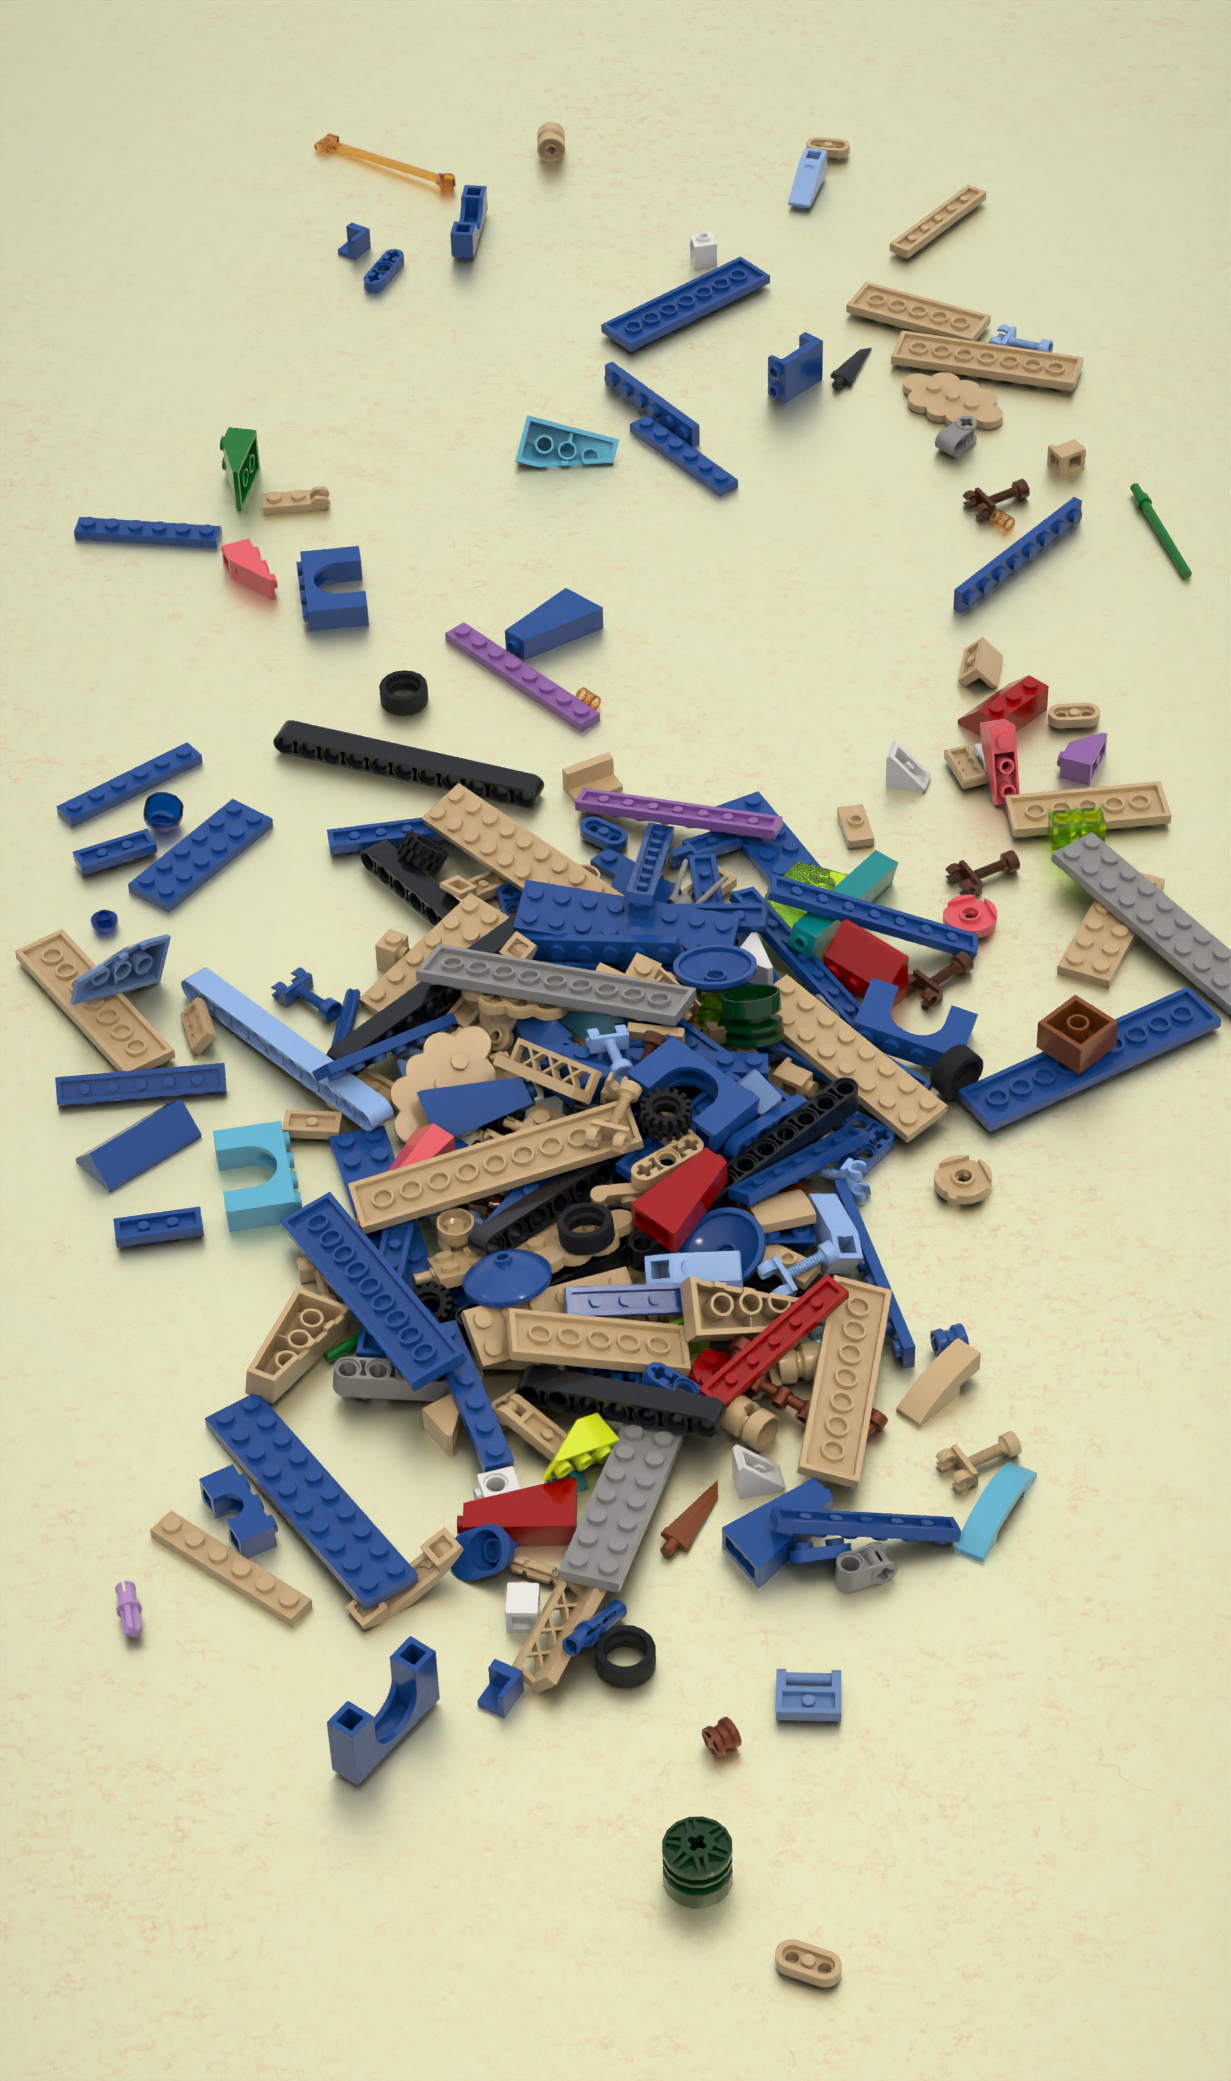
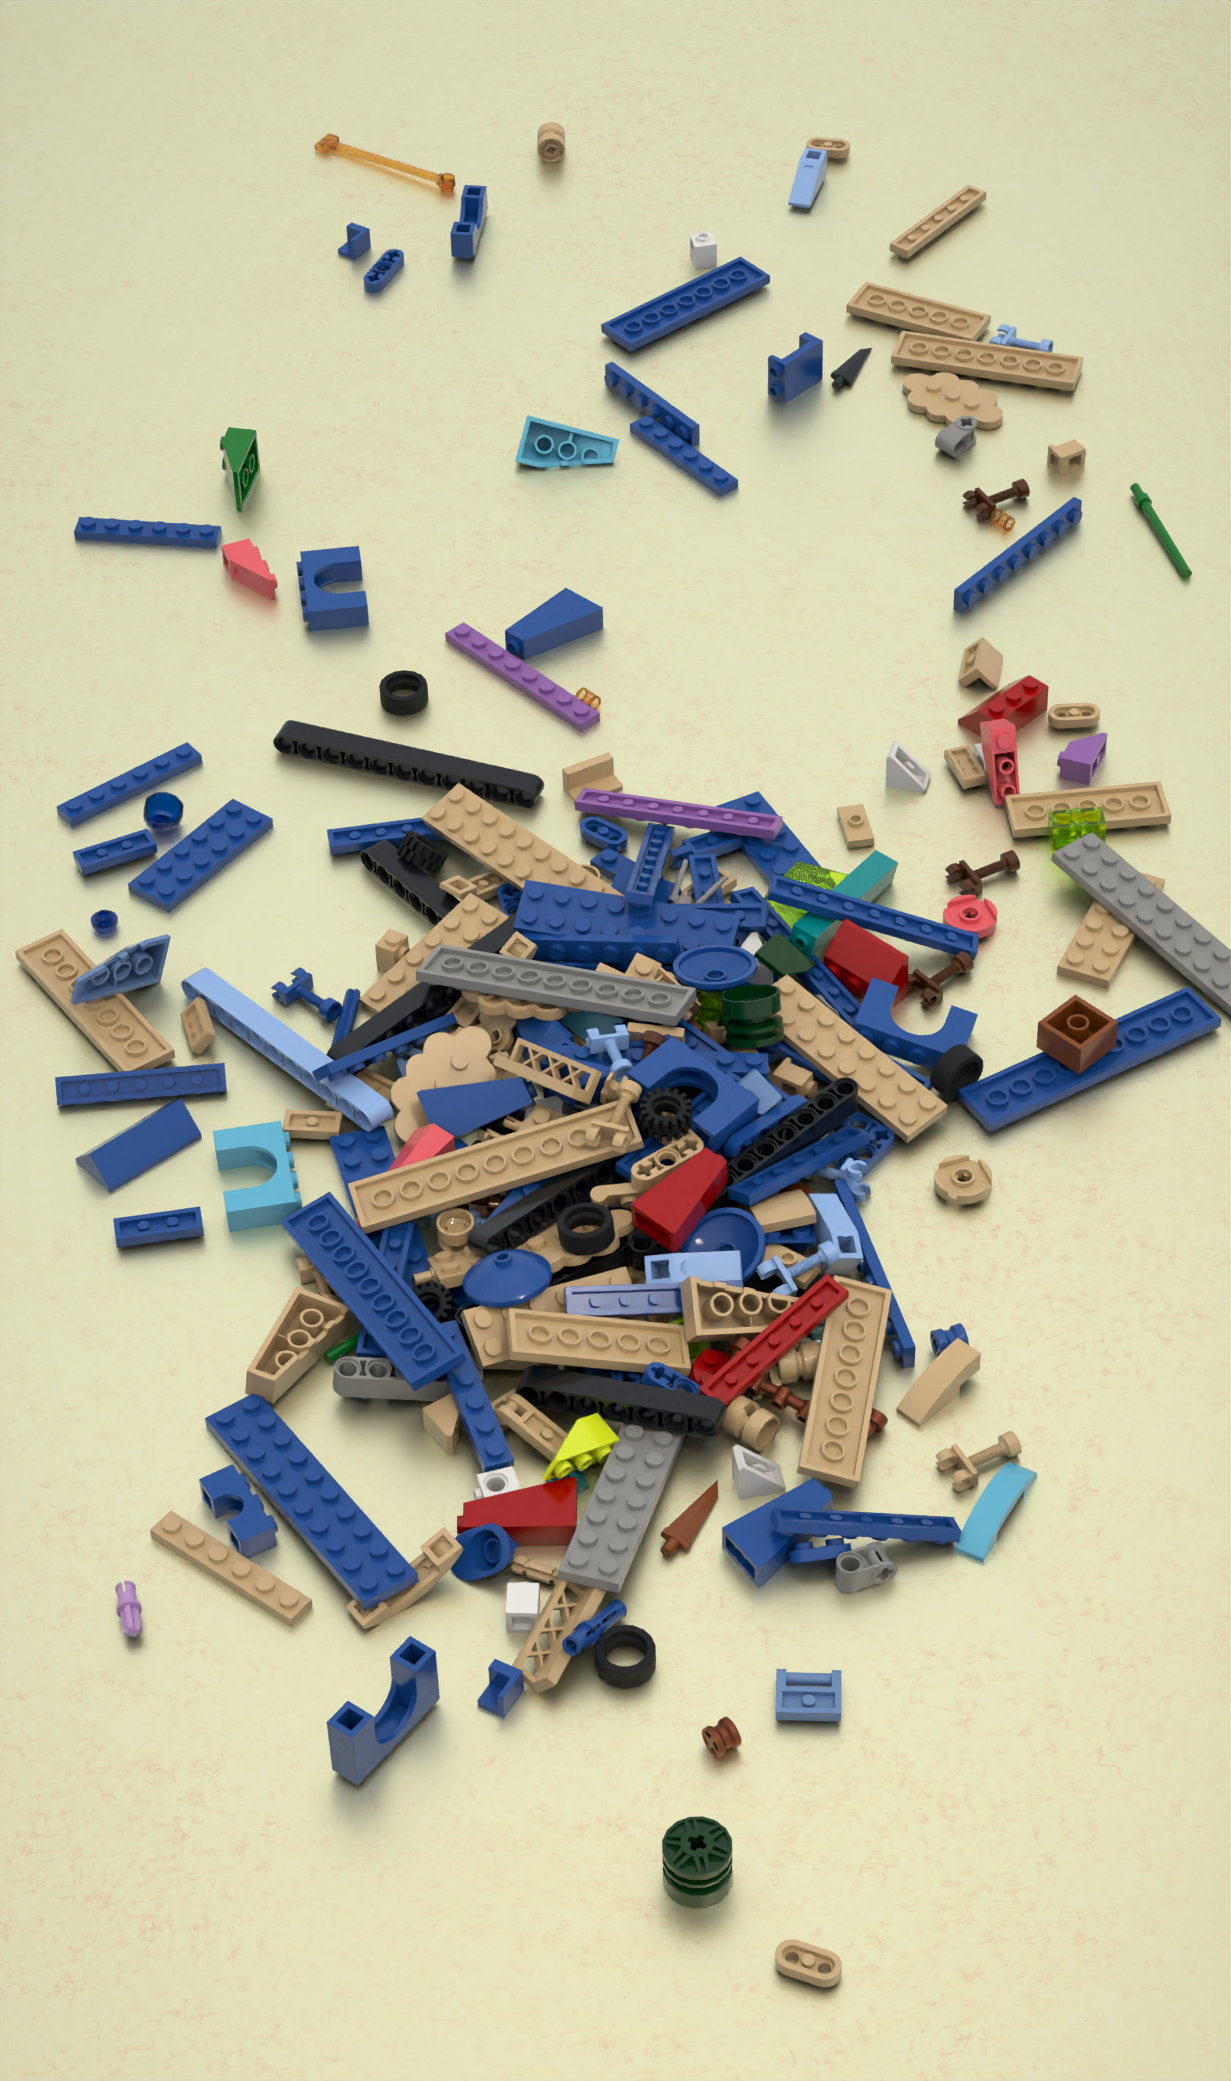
(295, 501): tan hinge -> none
(784, 957): none -> dark green slope

